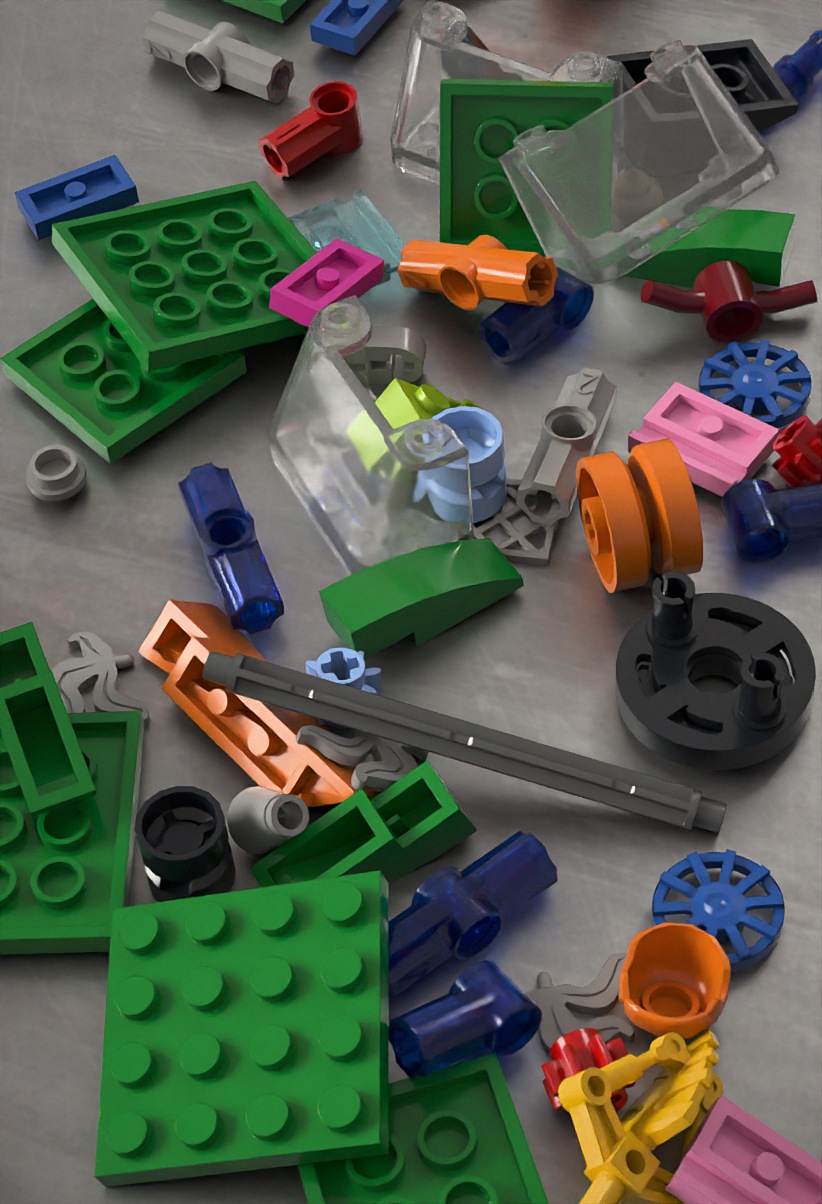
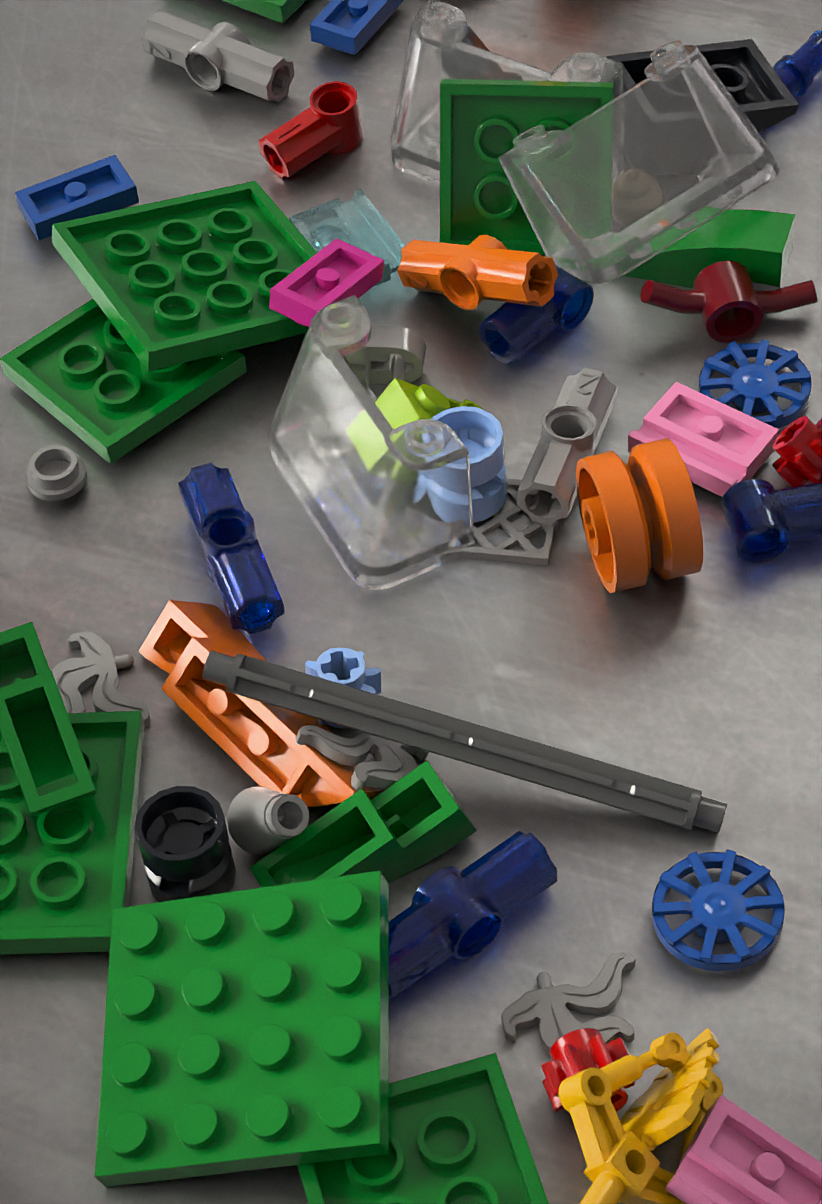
(417, 594): green slope -> none
(476, 1014): clear blue piece -> none
(674, 980): orange hair -> none
(721, 636): black piece -> none

